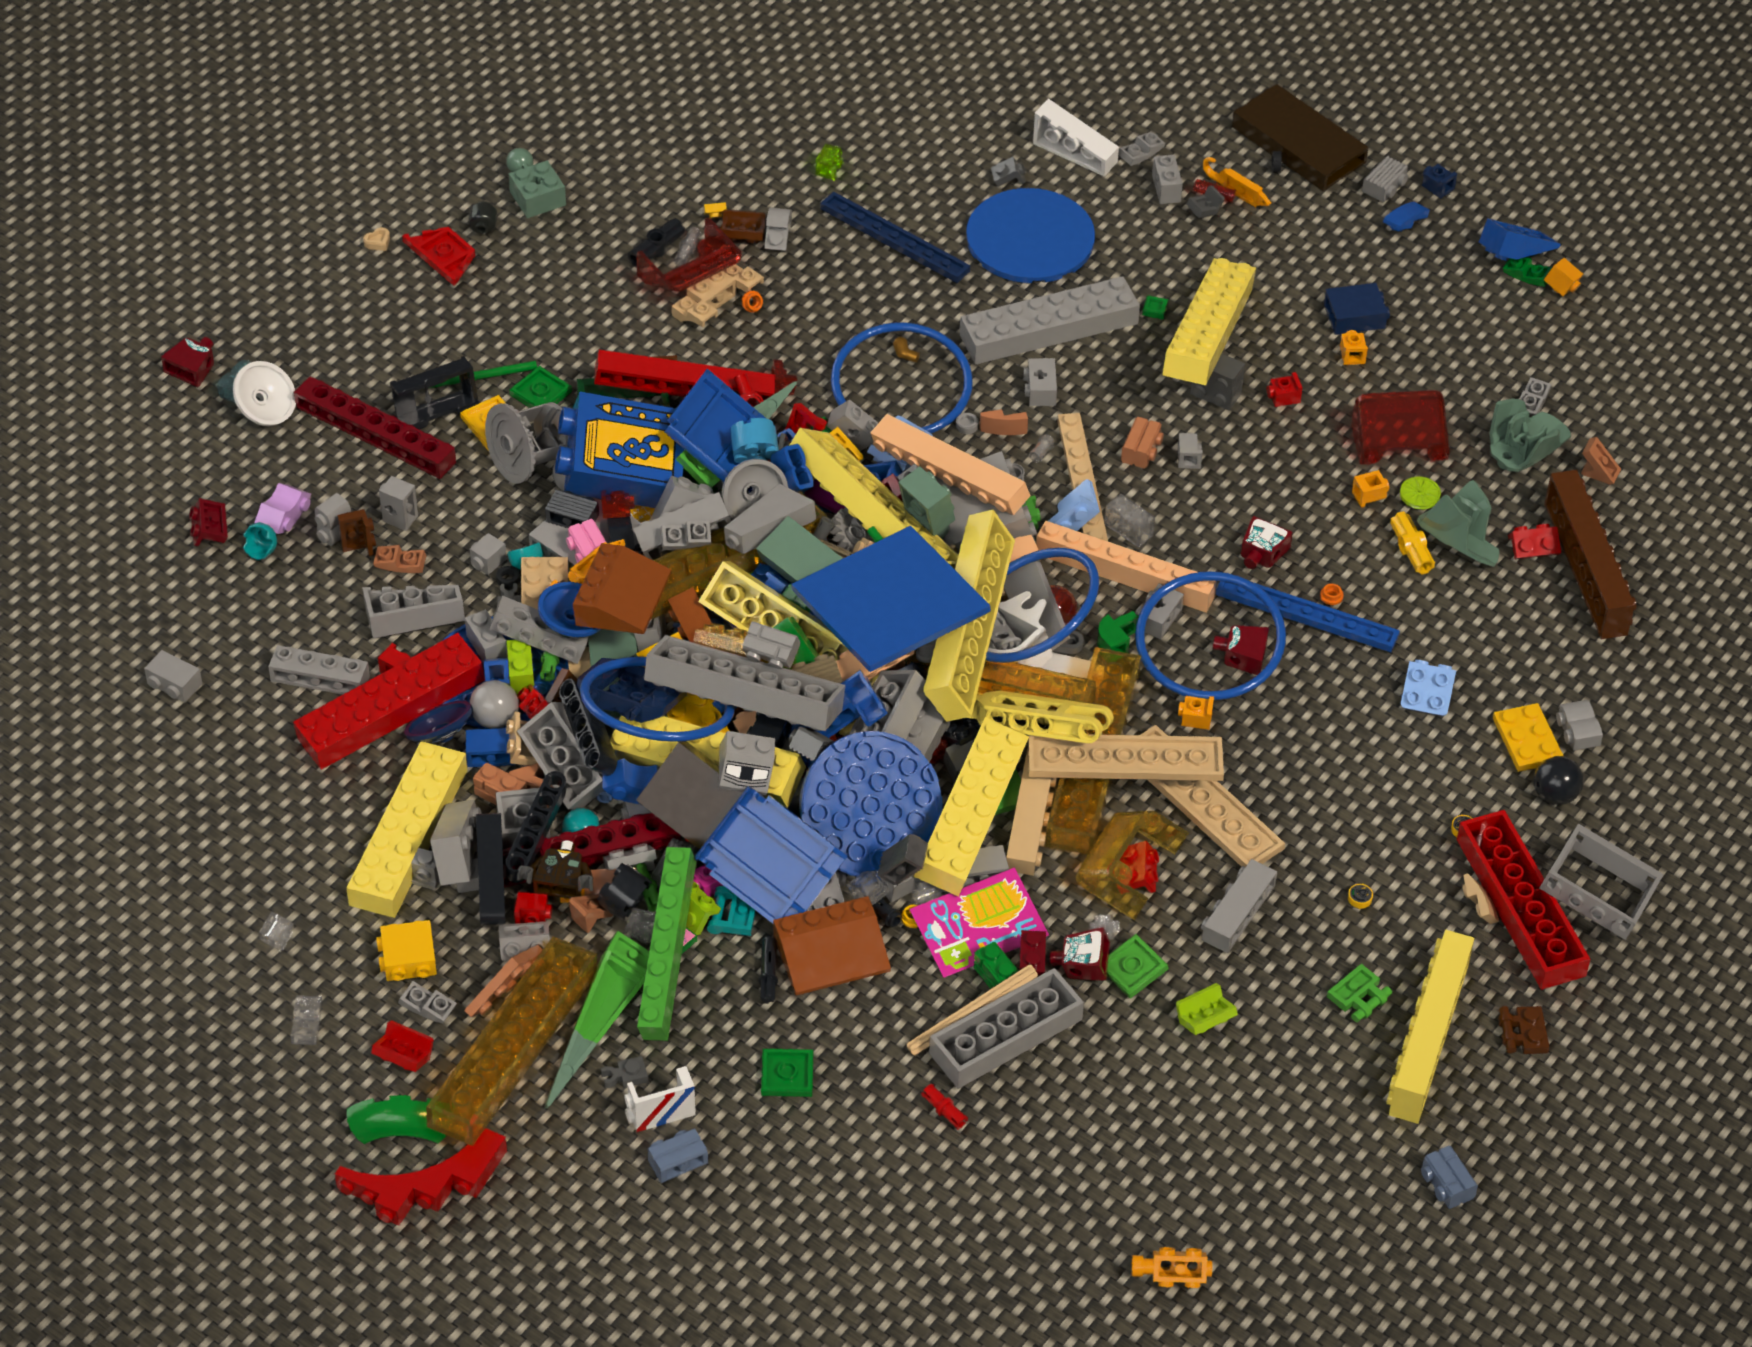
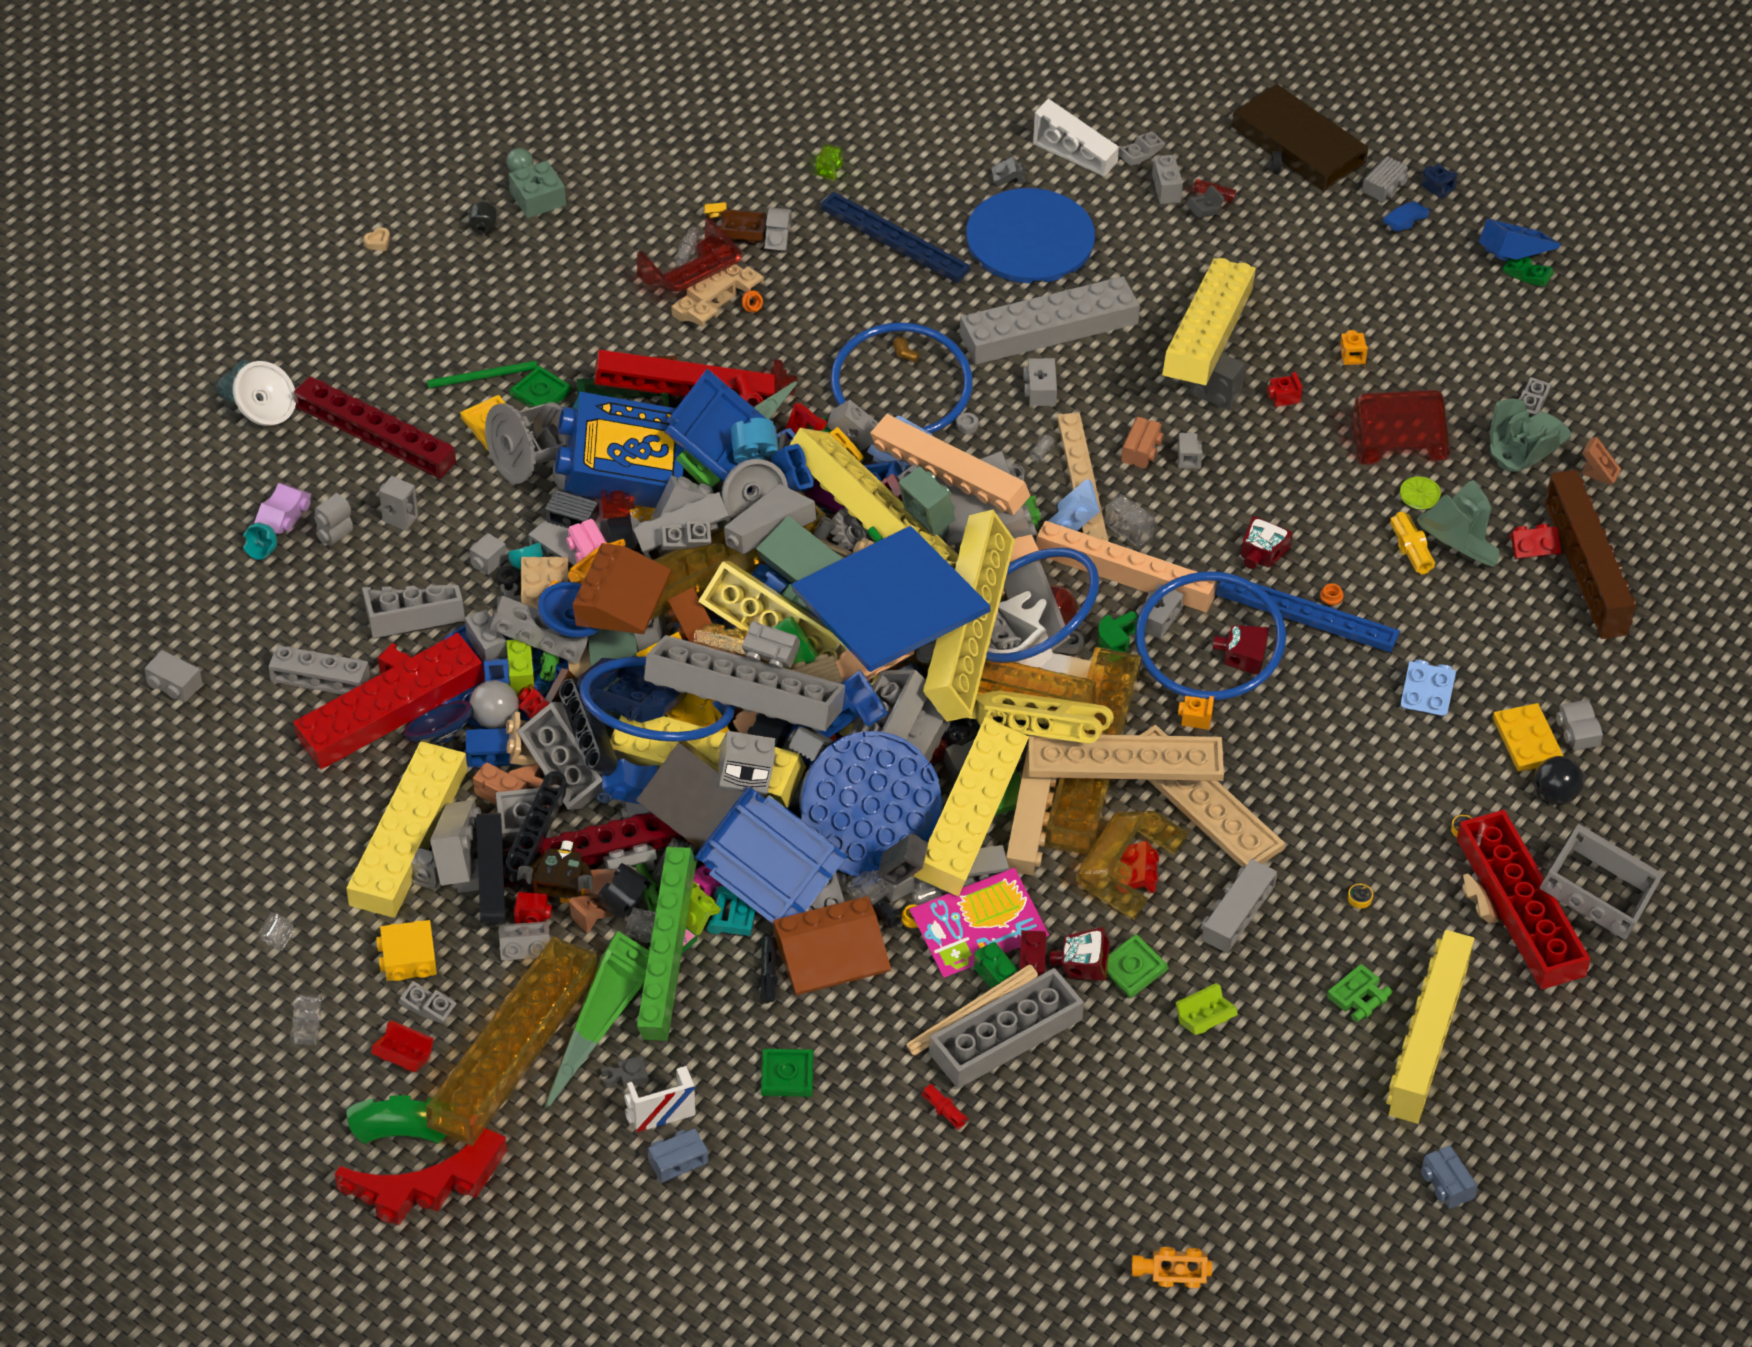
(189, 360): dark red torso -> none
(208, 521): dark red bracket -> none
(356, 531): reddish brown bracket -> none
(396, 560): nougat slope -> none
(419, 415): black piece -> none
(443, 252): red wing -> none
(503, 981): nougat plate -> none
(579, 819): teal hair -> none
(658, 240): black piece -> none
(997, 423): nougat slope -> none
(1107, 922): clear gear -> none
(1155, 307): green tile -> none
(1245, 189): light orange plate -> none
(1356, 308): dark blue brick -> none
(1369, 487): light orange brick -> none
(1531, 1029): reddish brown plate -> none
(1564, 277): light orange brick -> none

